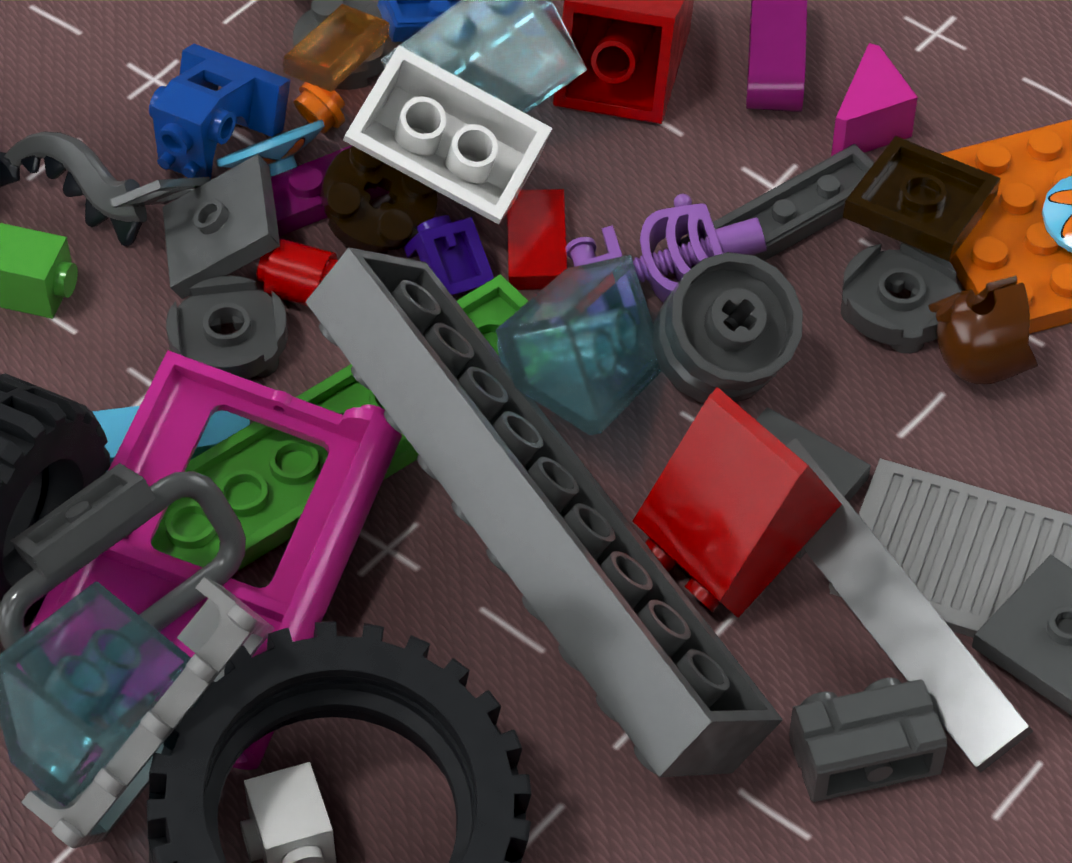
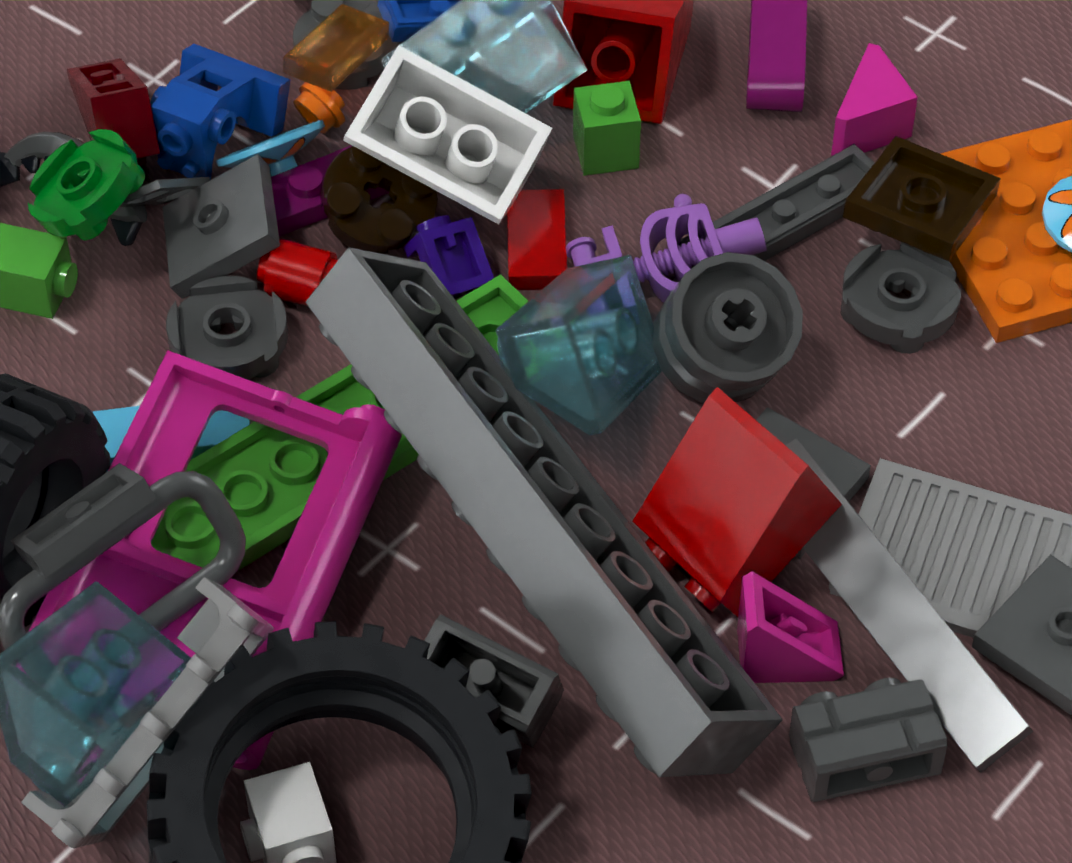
(84, 185): none -> green plate
(118, 101): none -> dark red slope
(520, 685): none -> dark grey brick
(606, 128): none -> bright green brick
(785, 636): none -> dark pink slope
(986, 333): reddish brown helmet -> none

